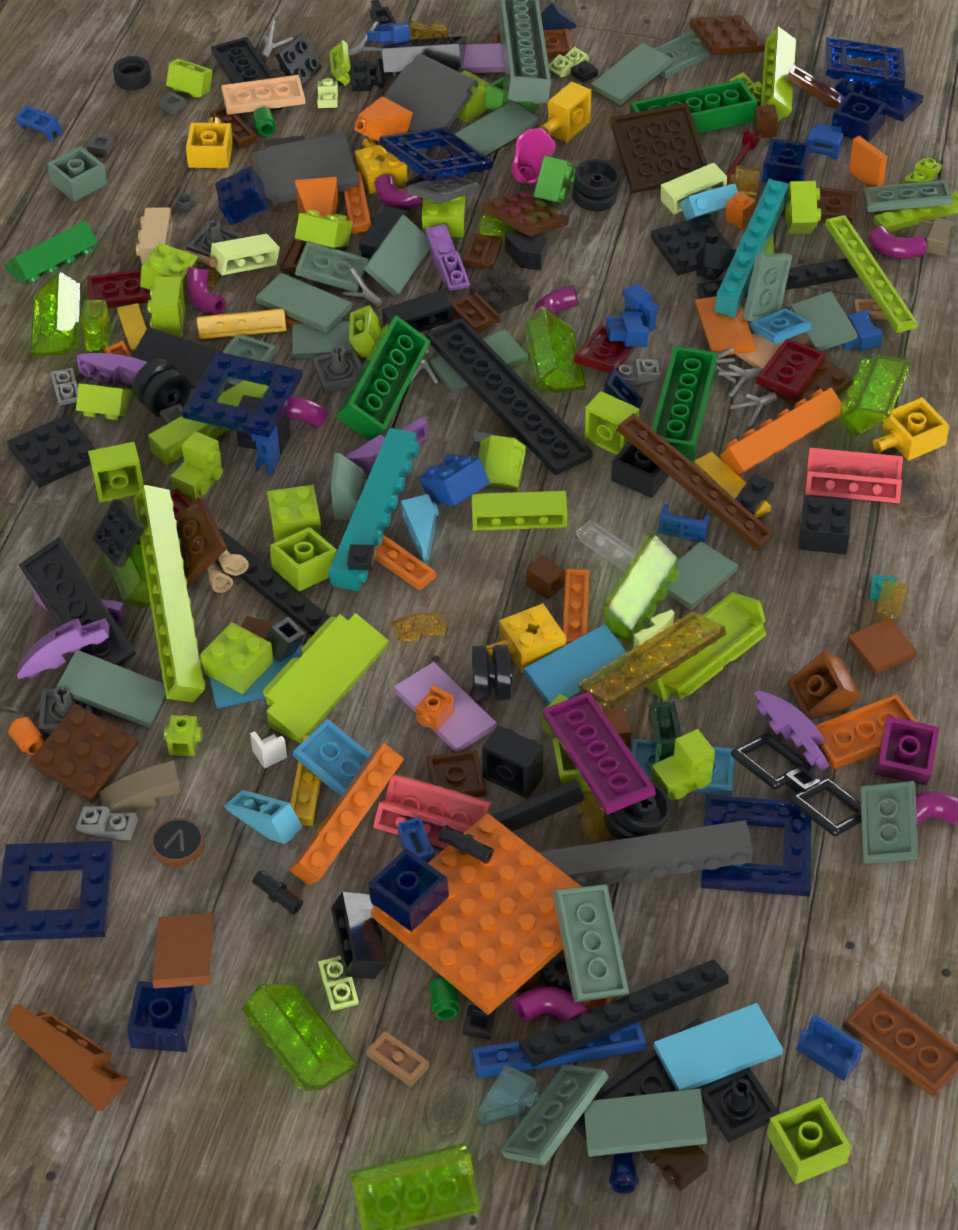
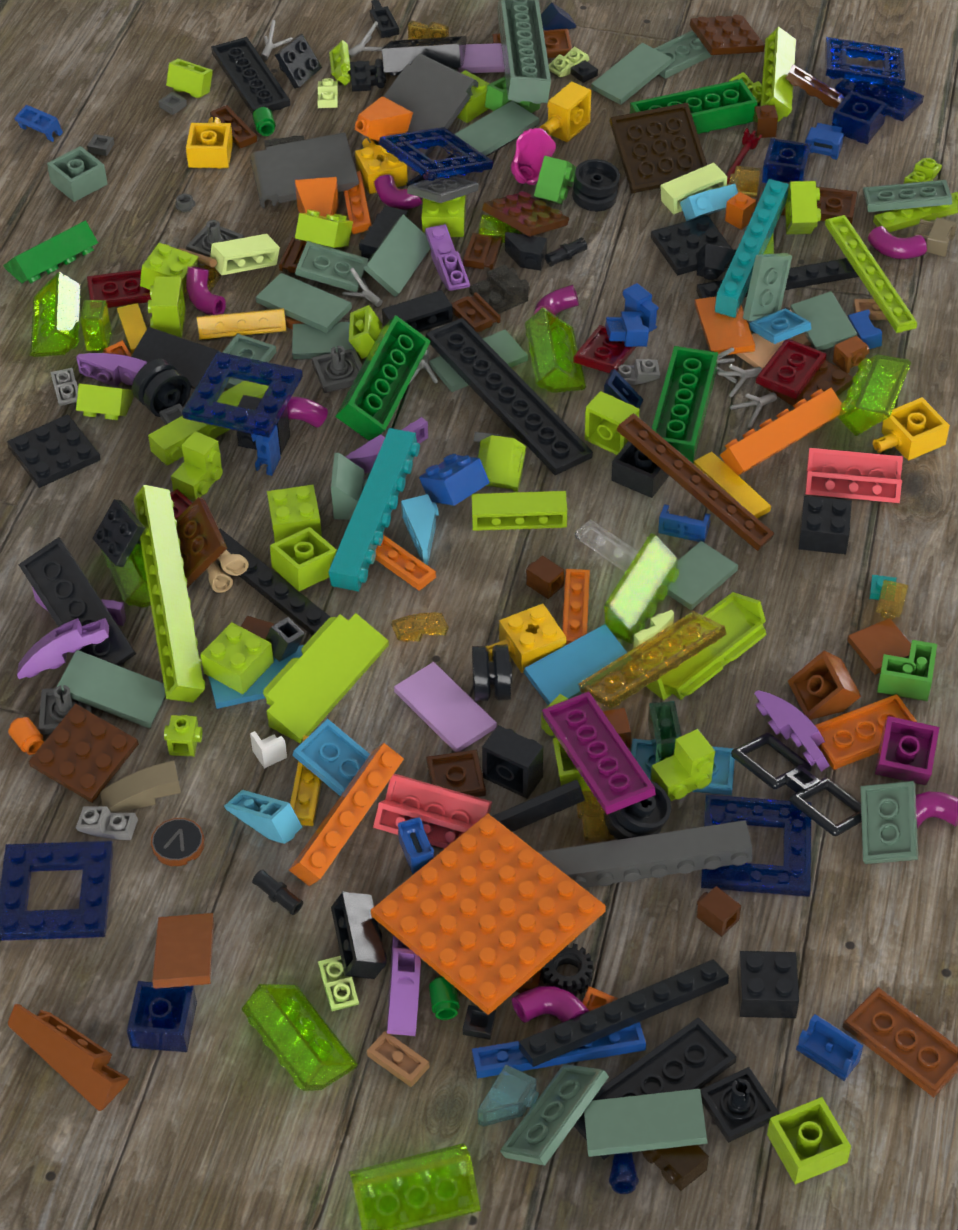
(116, 471): lime brick -> none
(130, 64): black tyre -> none
(156, 229): tan brick -> none
(241, 195): clear blue brick -> none
(263, 93): light nougat tile -> none
(361, 557): black plate -> none
(390, 33): blue piece -> none
(403, 990): none -> medium lavender slope
(408, 889): clear blue brick -> none
(435, 708): orange brick -> none
(466, 844): black pin -> none
(566, 251): none -> black pin
(590, 943): sand green tile -> none
(718, 910): none -> reddish brown brick
(718, 1048): medium azure tile -> none
(755, 493): black plate -> none
(768, 984): none -> black brick
(850, 353): none -> dark orange brick
(867, 163): orange tile -> none
(911, 675): none -> bright green brick

